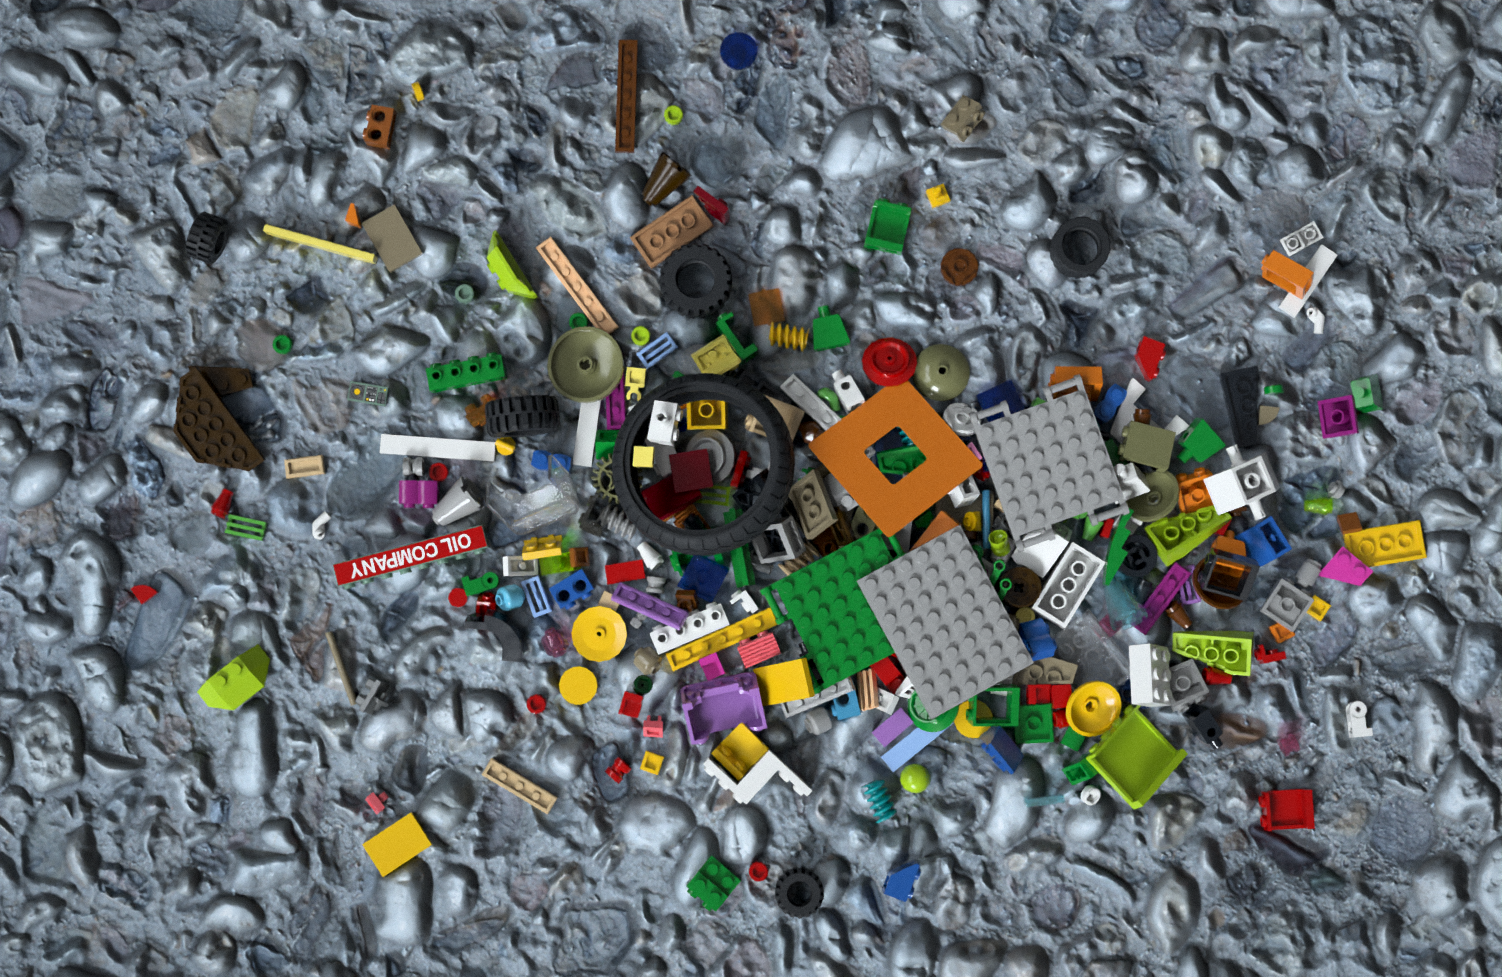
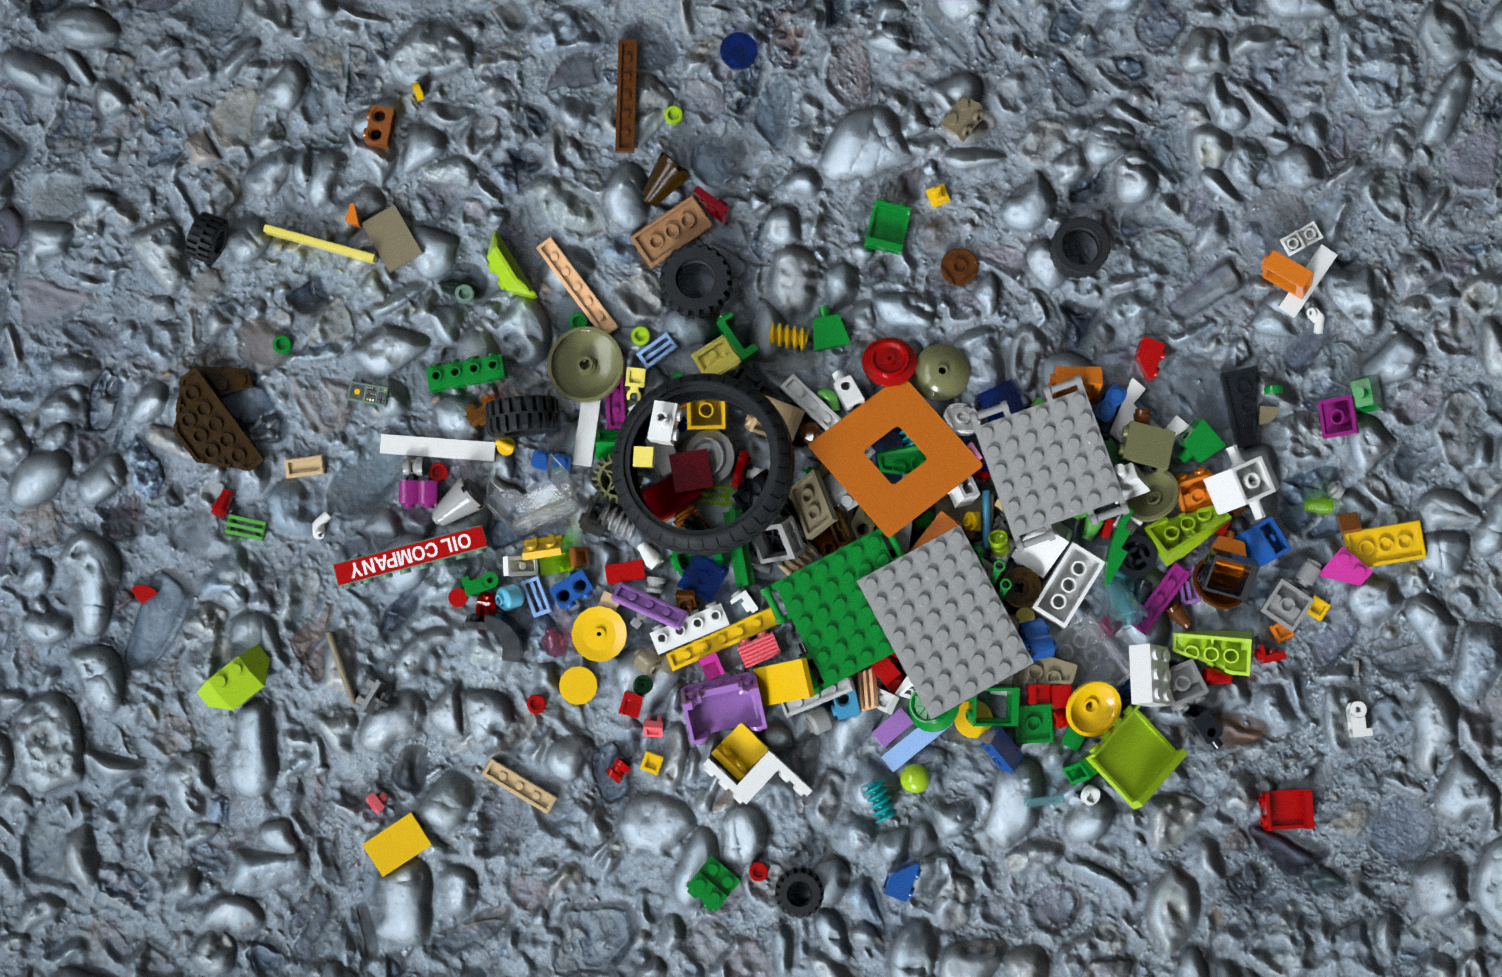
(766, 307): clear orange piece -> none
(1288, 744): clear pink wheel -> none

